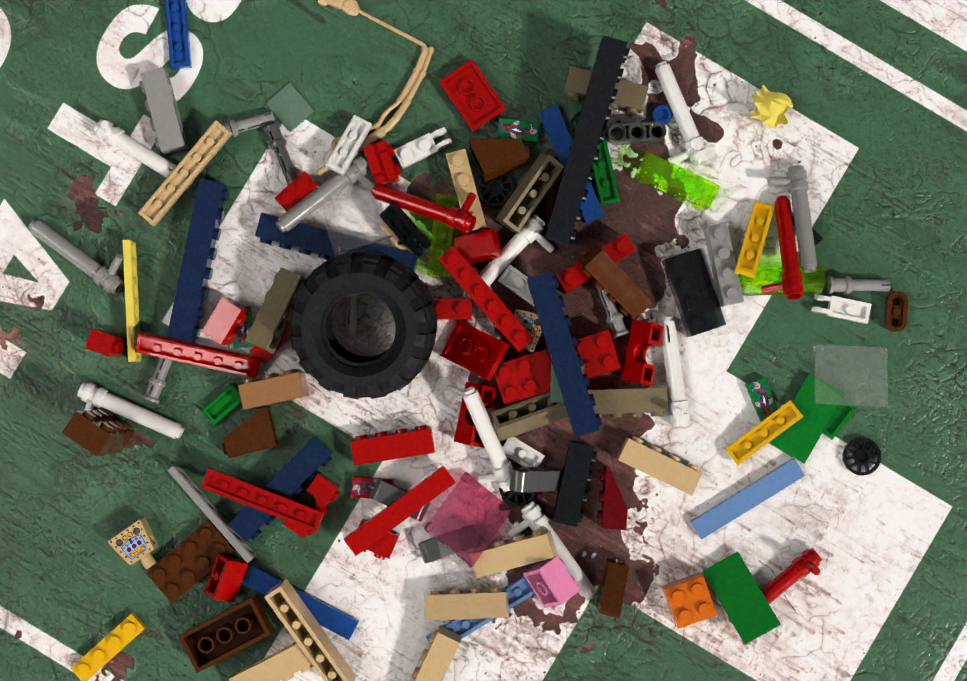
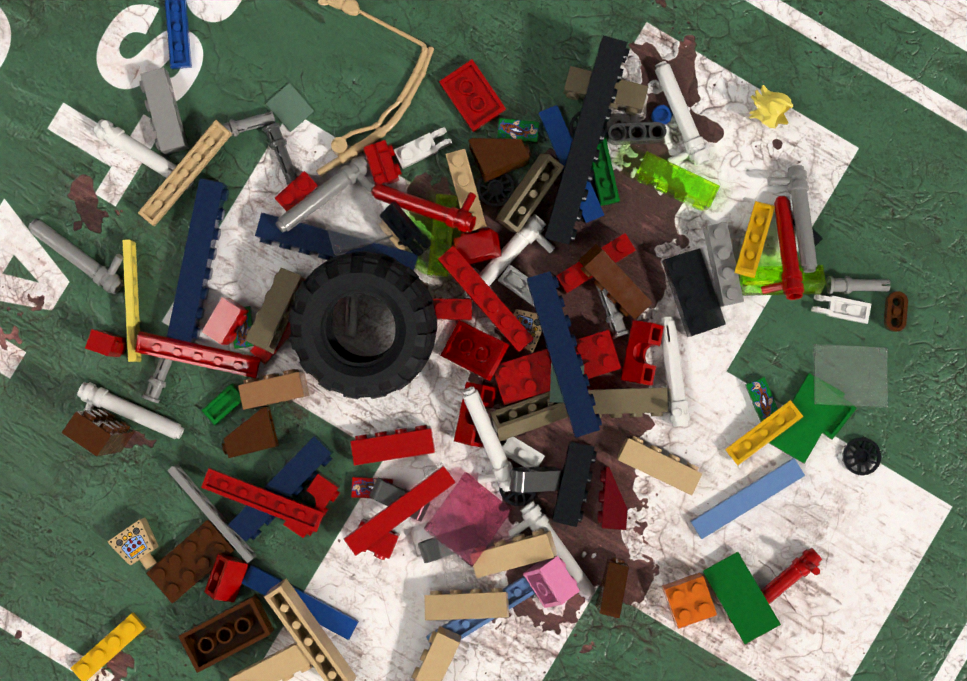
(348, 145): white tile -> none

